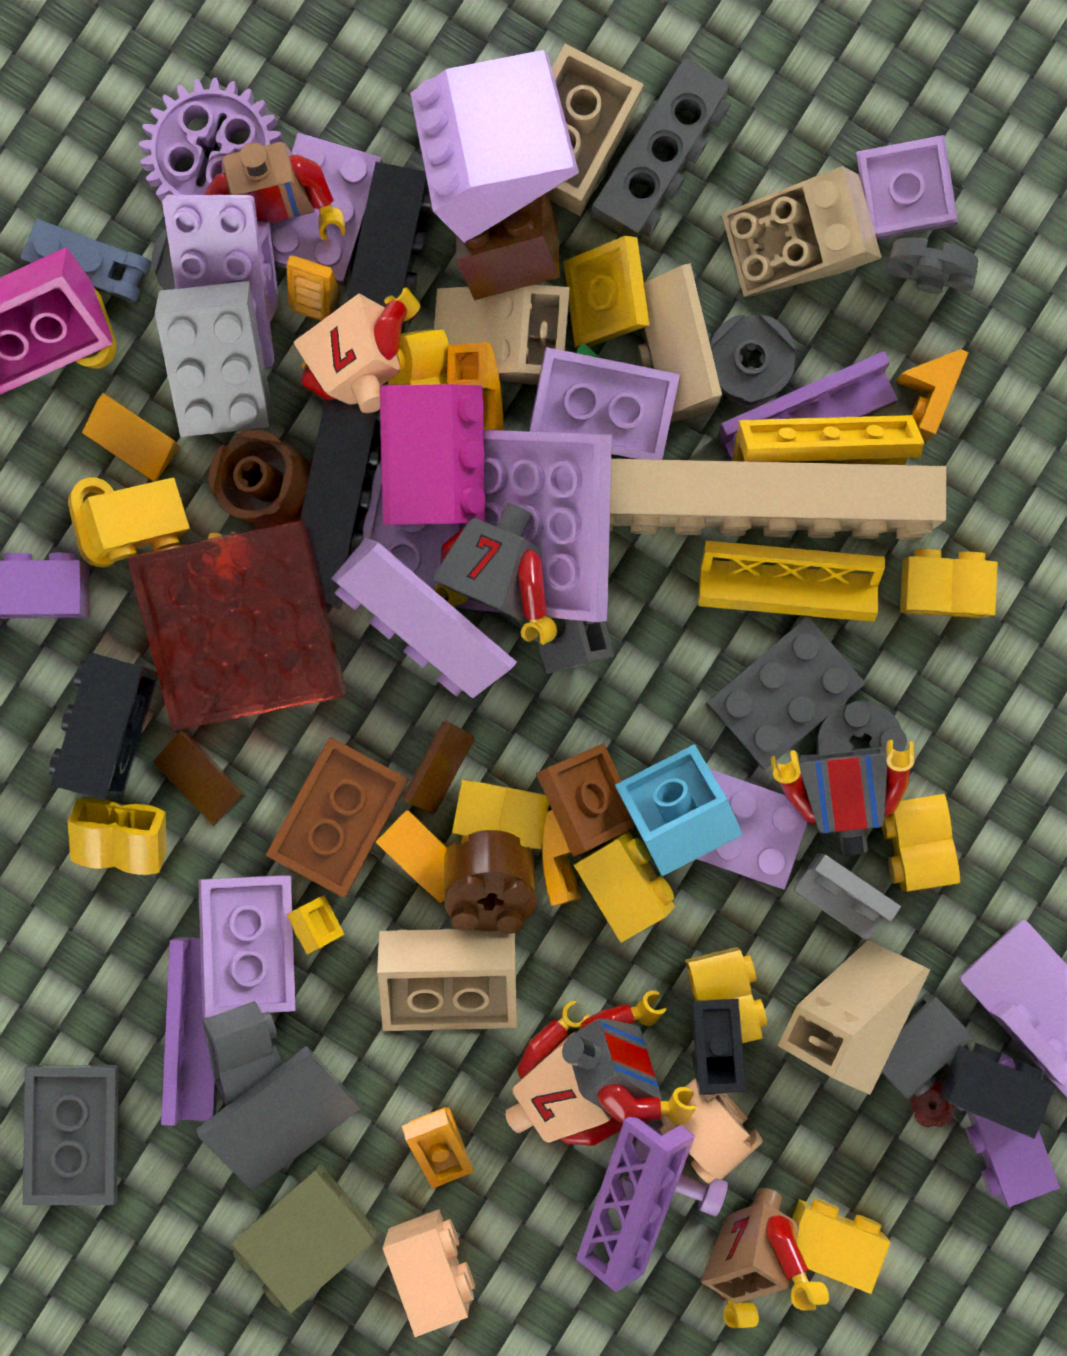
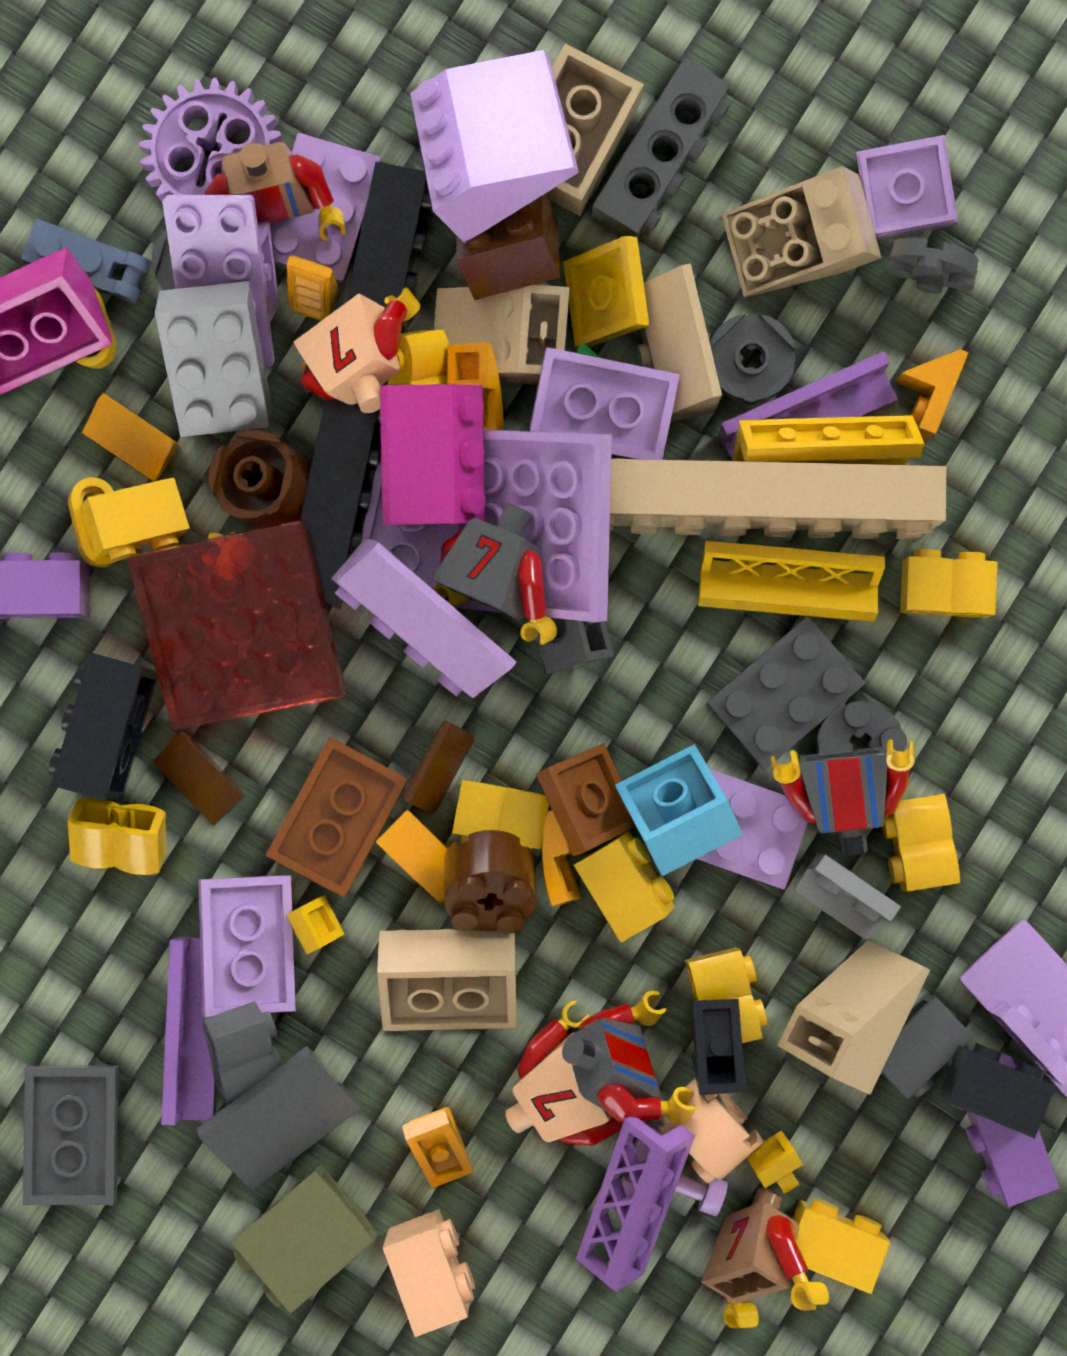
(775, 1162): none -> yellow tile
(924, 1115): clear red plate -> none

